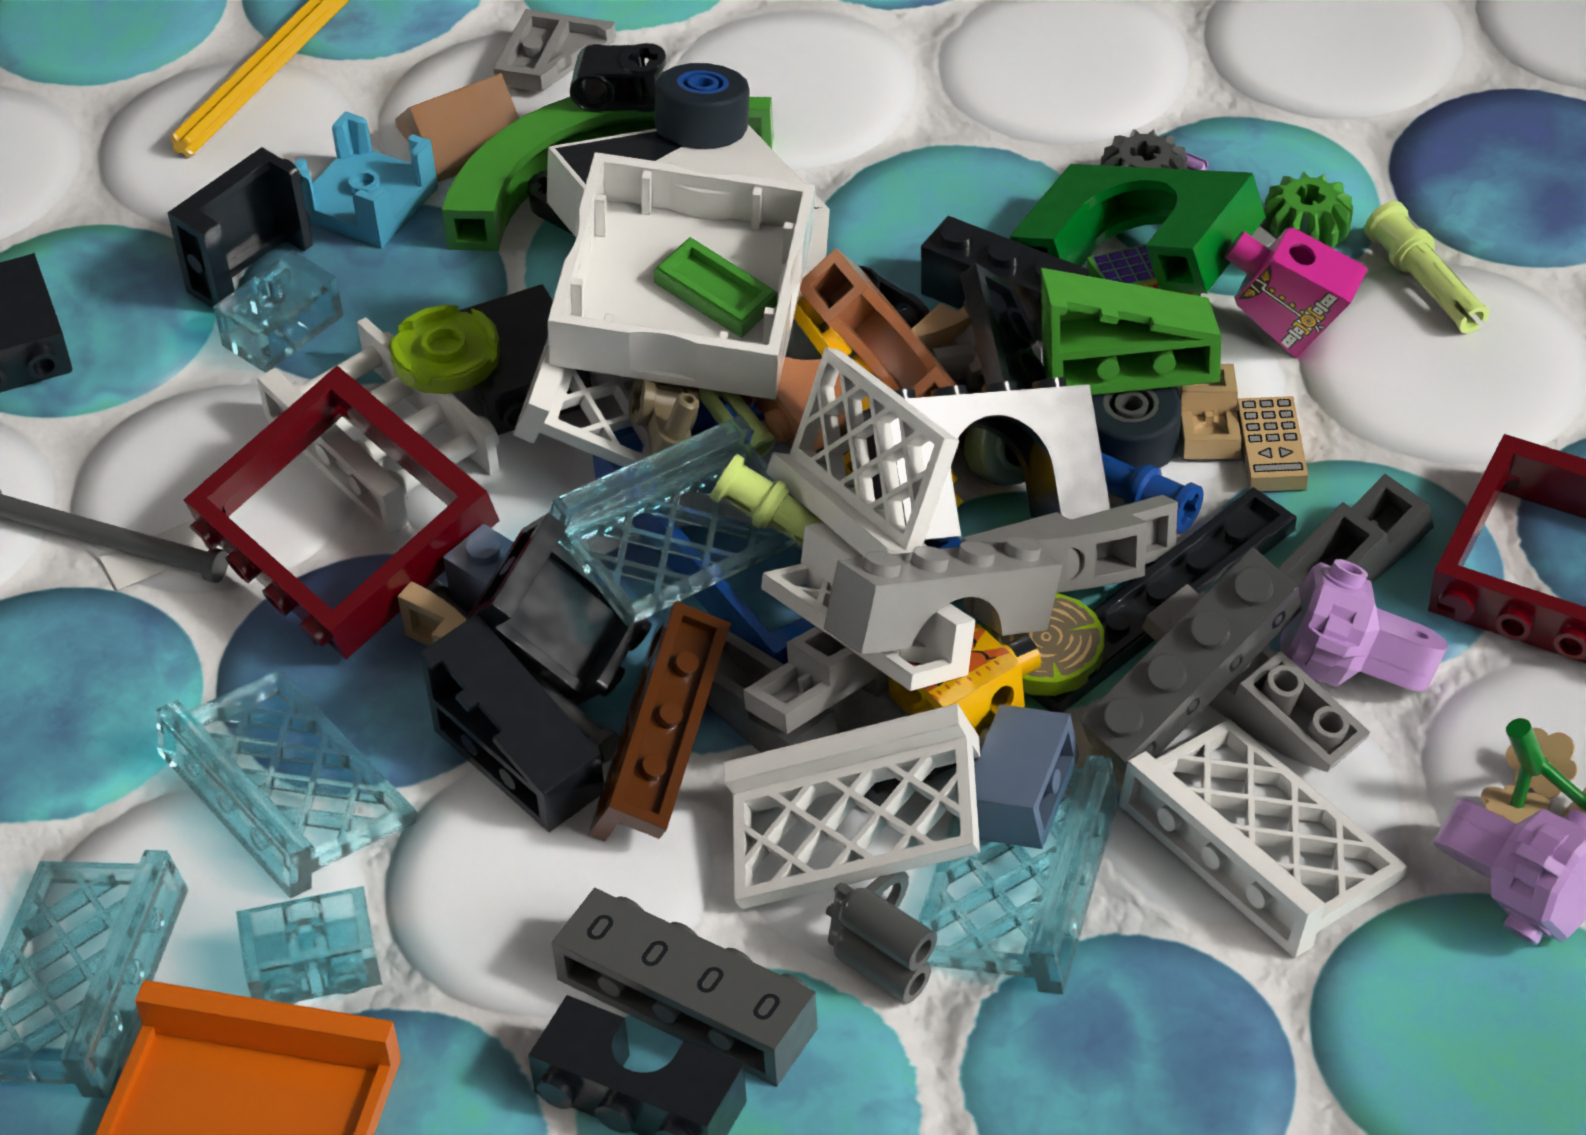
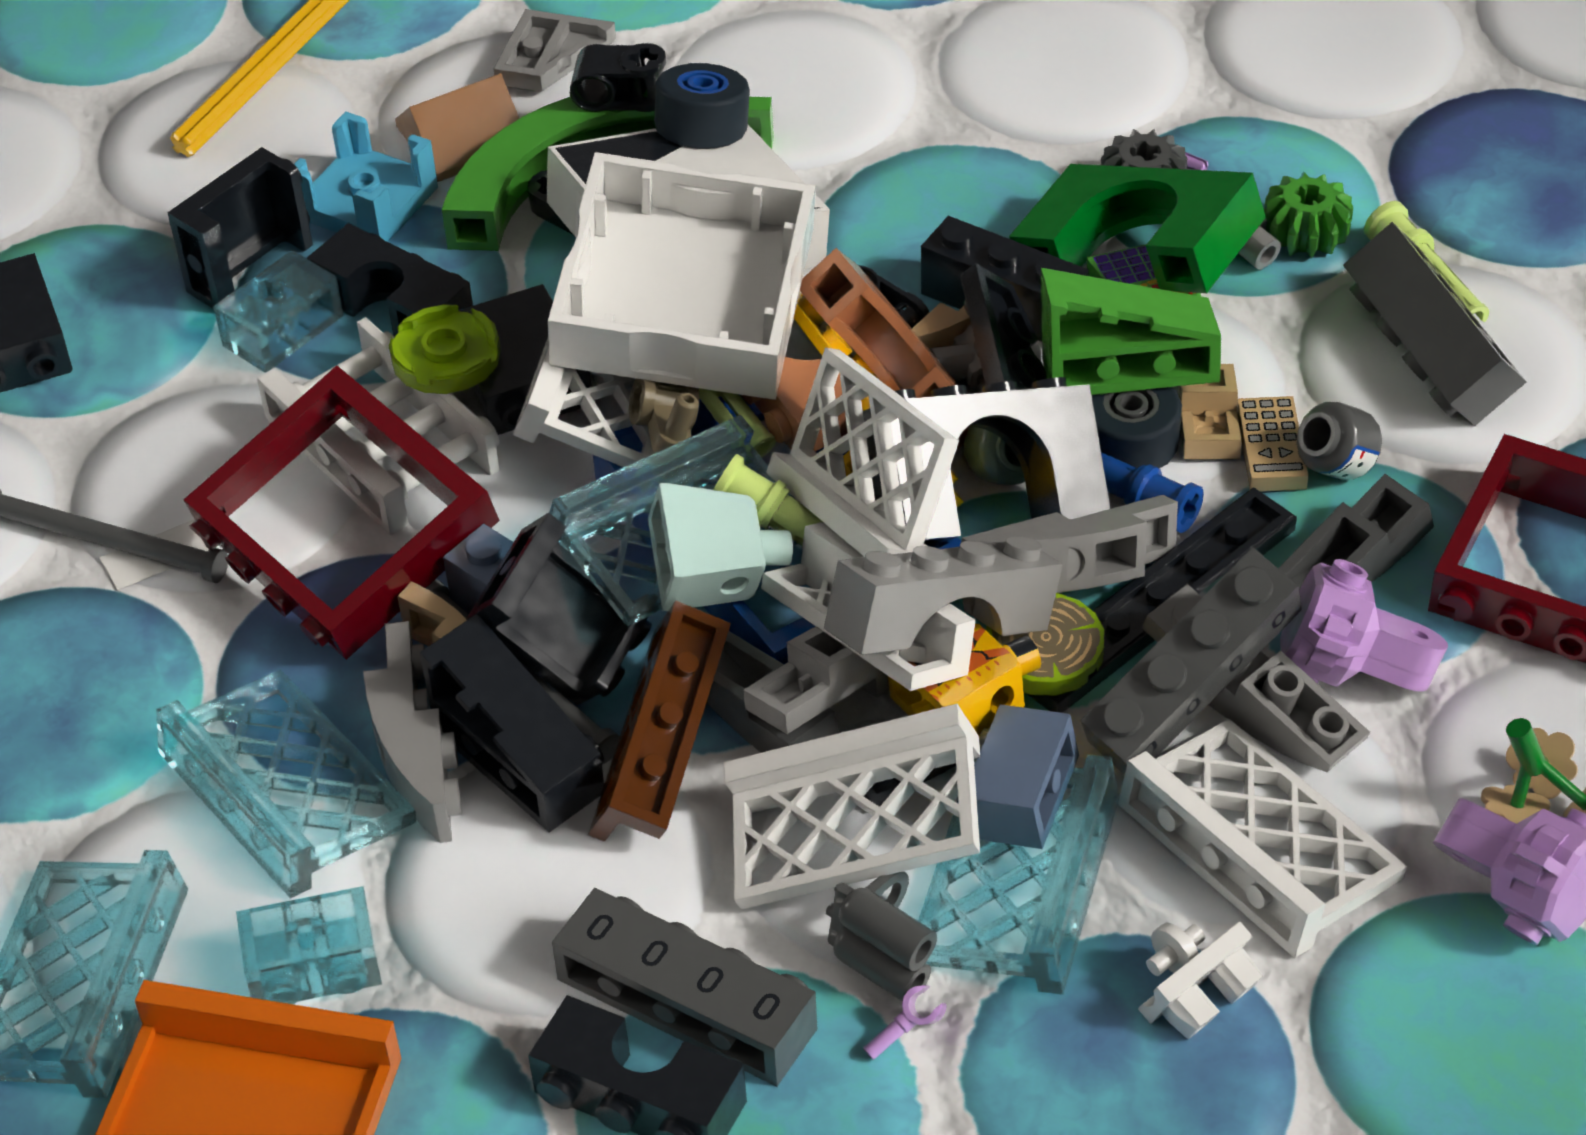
(379, 271): none -> black arch
(412, 735): none -> light grey slope
(710, 546): none -> light aqua torso
(715, 287): bright green tile -> none
(903, 1022): none -> lavender hand
(1179, 995): none -> white hips
(1293, 285): dark pink torso -> none
(1339, 440): none -> dark grey head
(1433, 325): none -> dark grey brick

